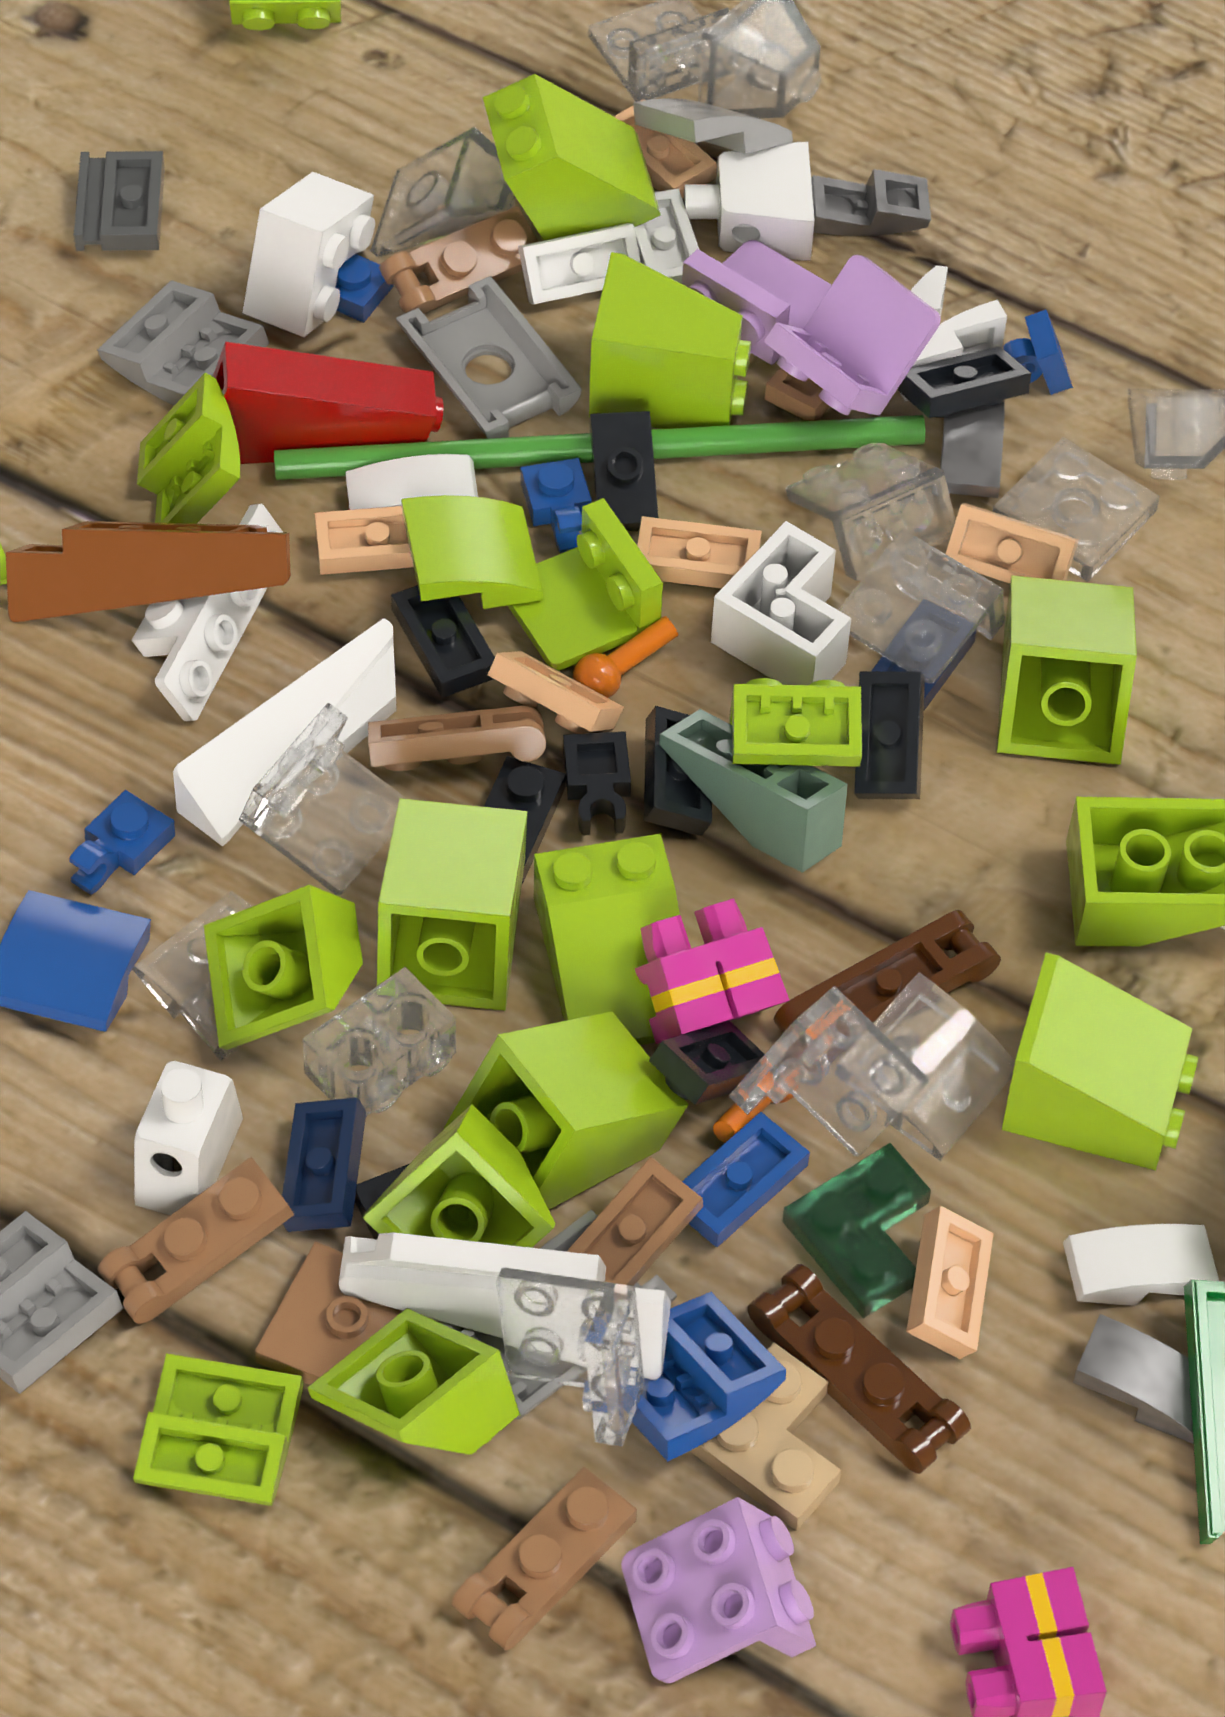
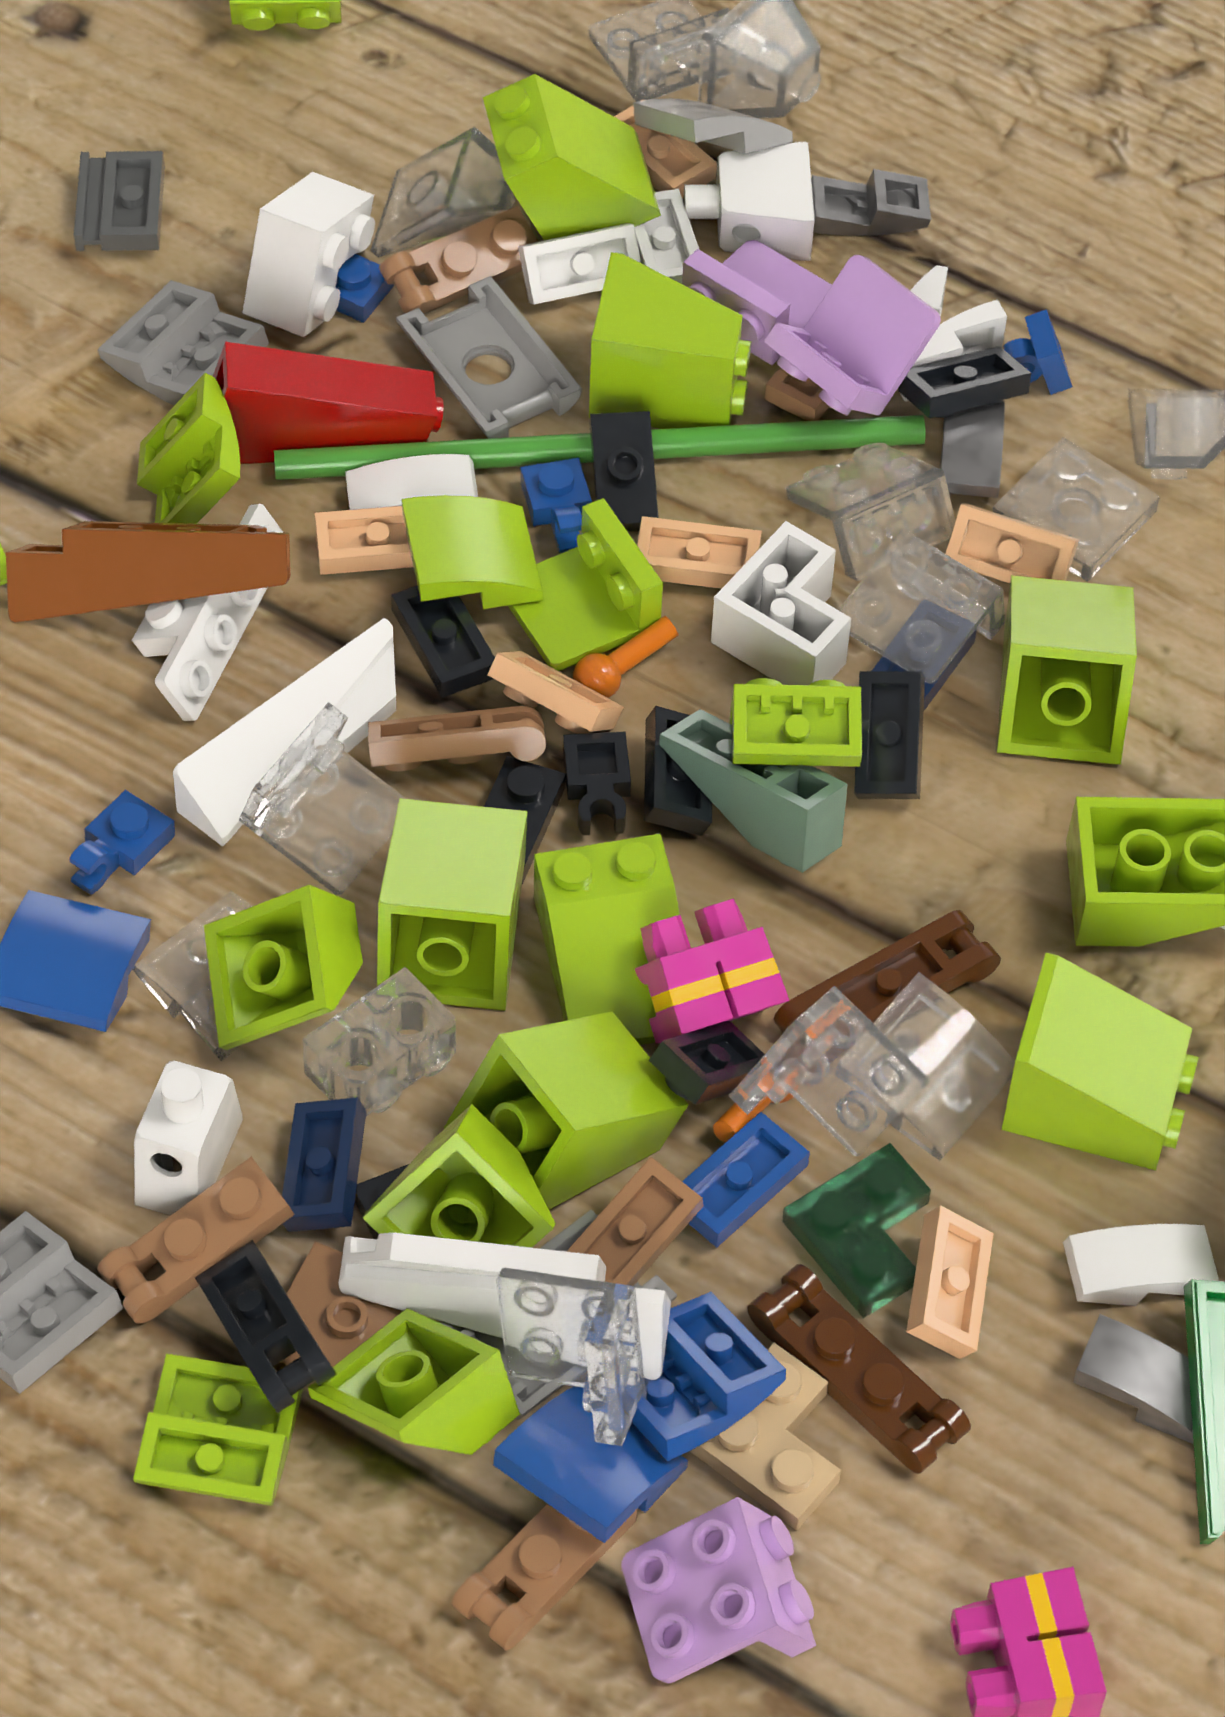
(264, 1325): none -> black plate
(580, 1478): none -> blue slope

